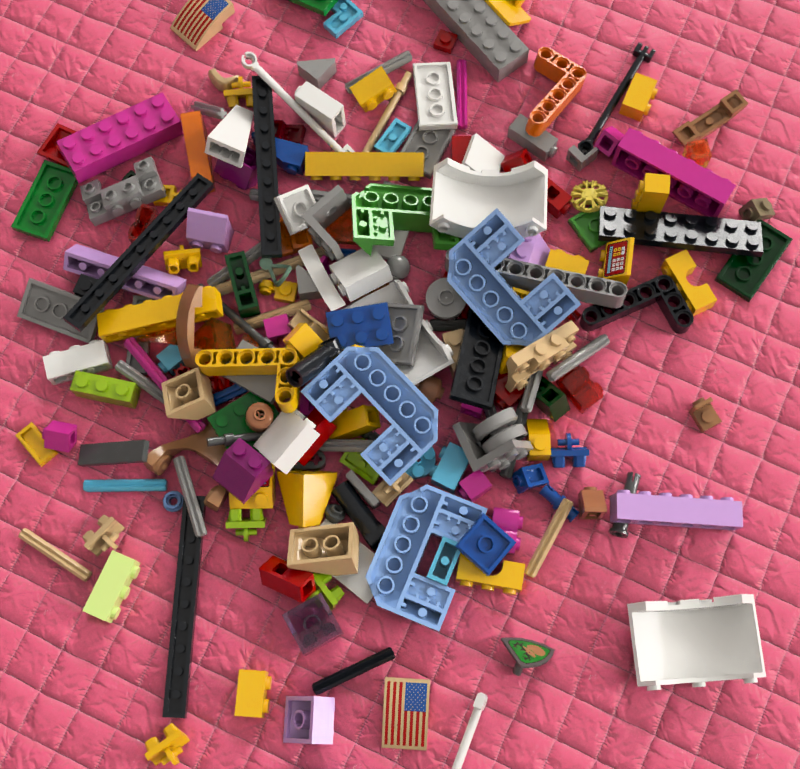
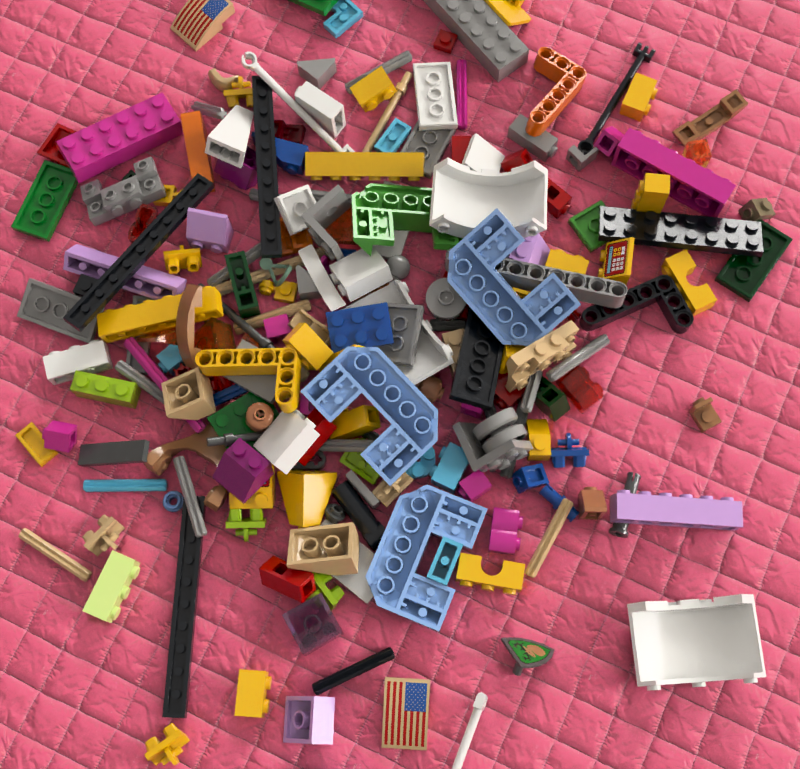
(314, 362): black piece -> none
(485, 544): blue tile -> none
(589, 196): light yellow wheel -> none

